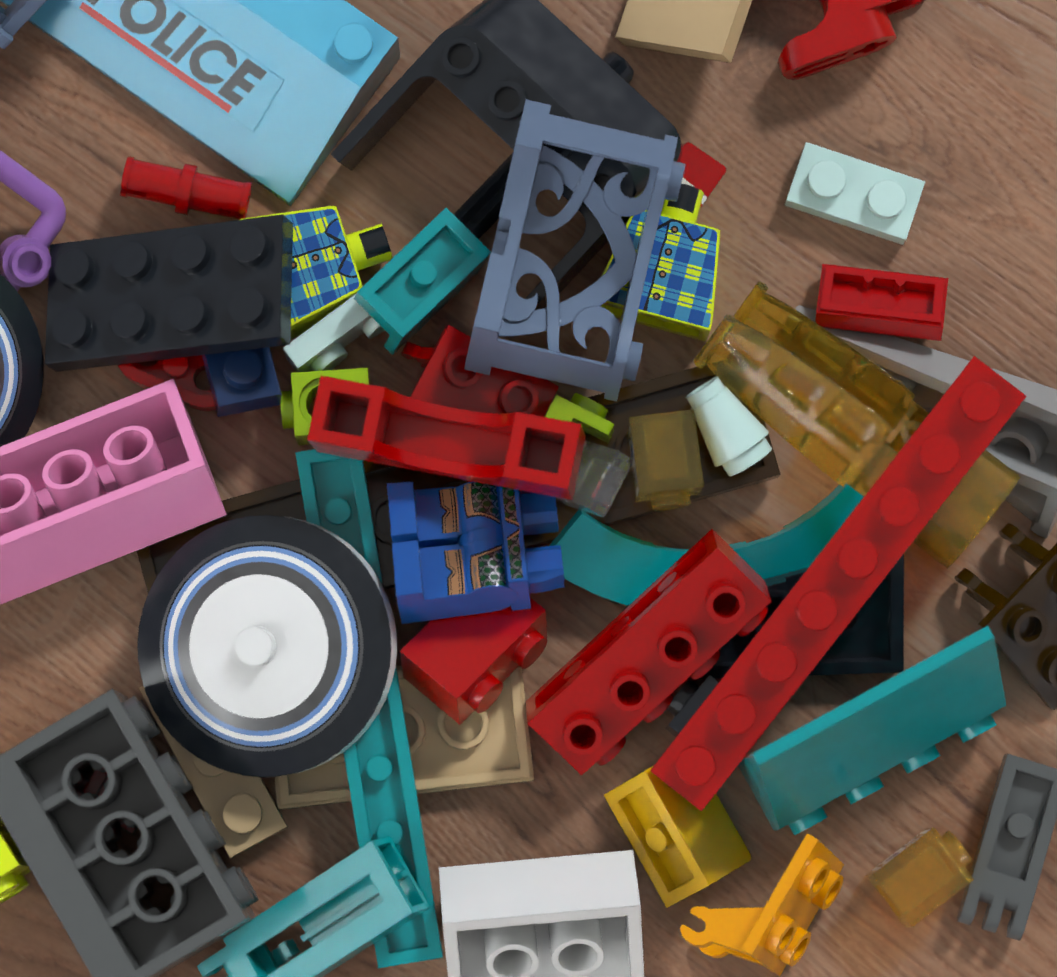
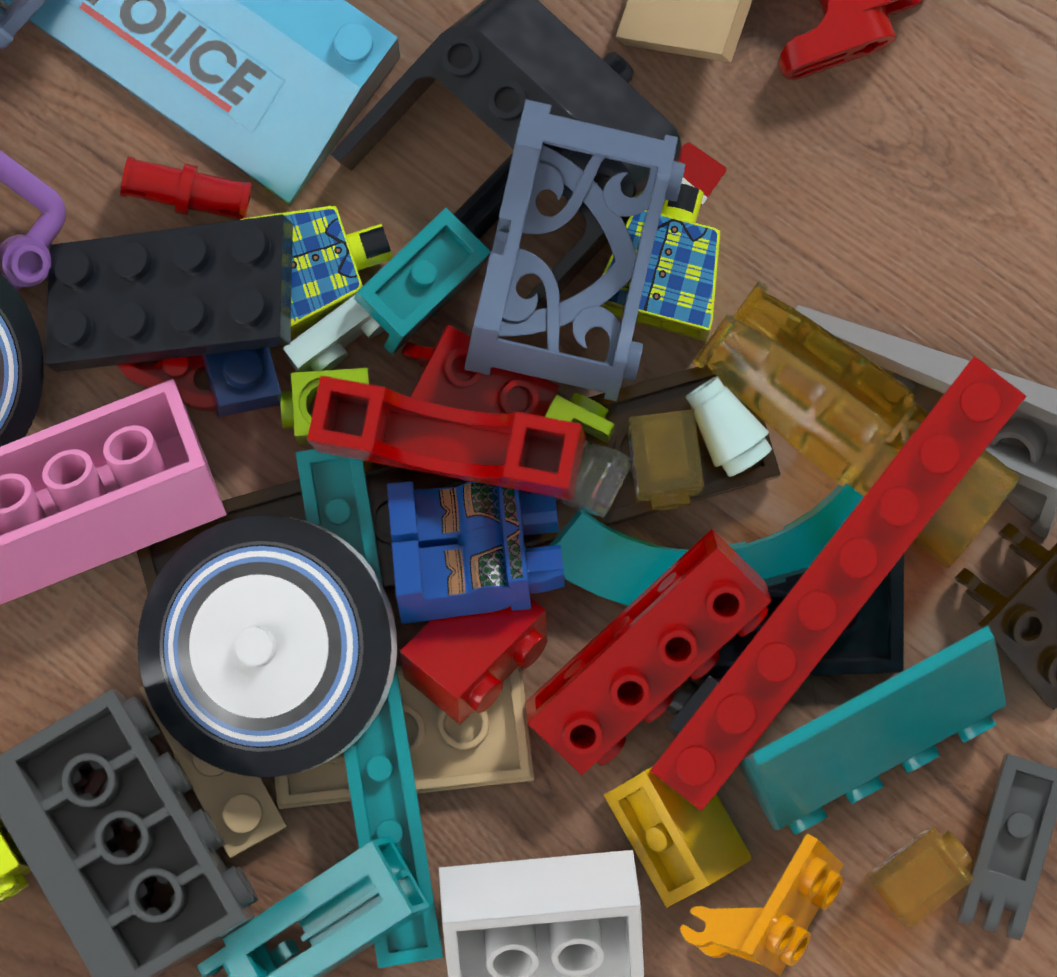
(854, 193): light aqua plate -> none
(881, 302): red plate -> none

